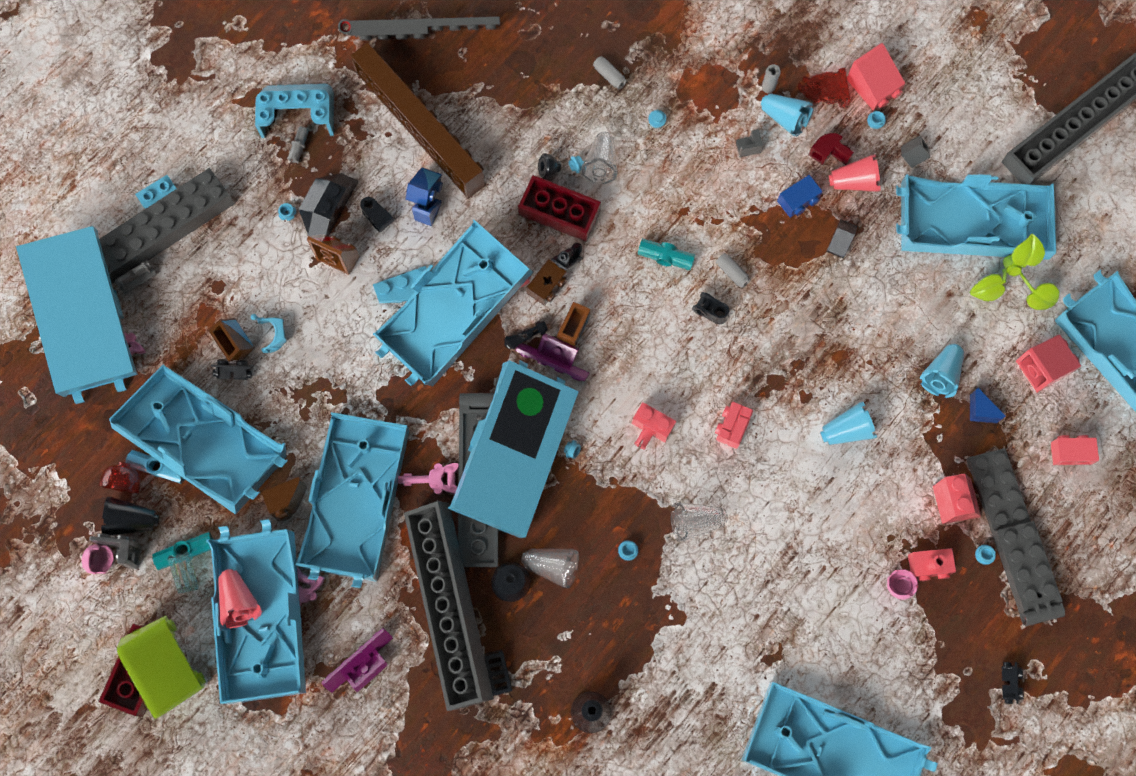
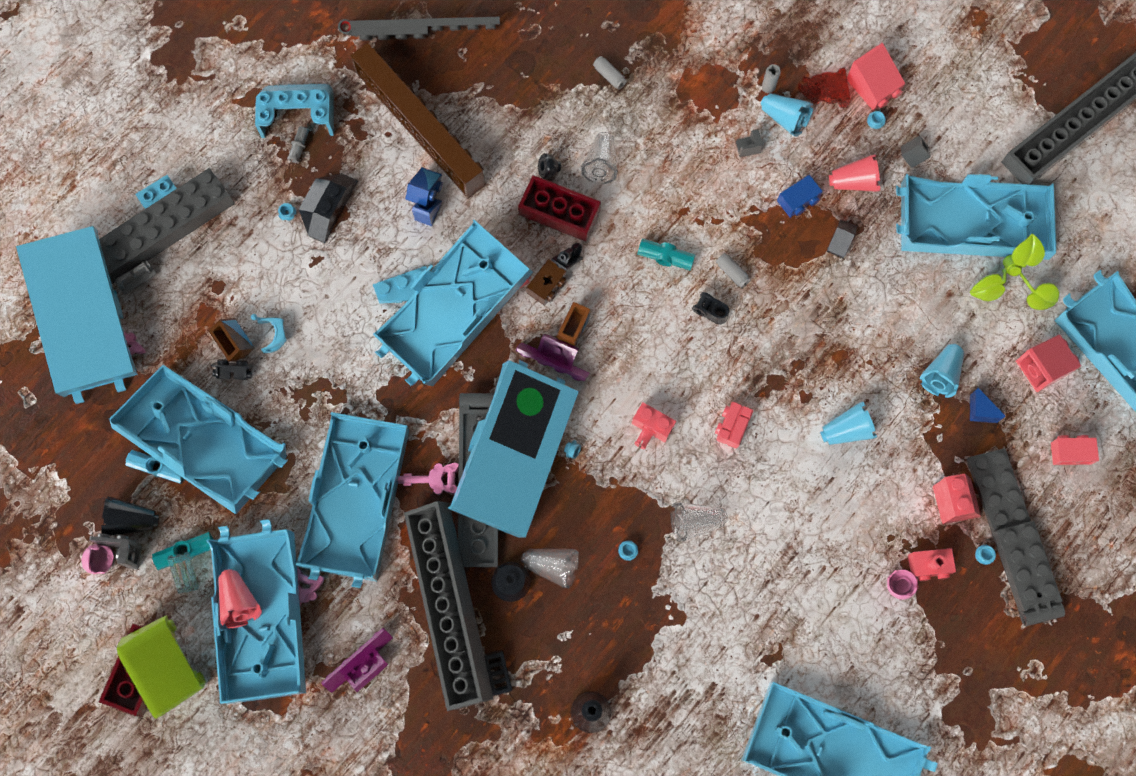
(120, 478): clear red cylinder -> none
(284, 498): reddish brown slope -> none
(334, 252): dark orange slope -> none
(378, 216): black piece -> none
(513, 341): black piece -> none
(575, 164): medium azure plate -> none
(657, 118): medium azure plate -> none
(829, 145): dark red brick -> none
(1012, 691): black hinge -> none

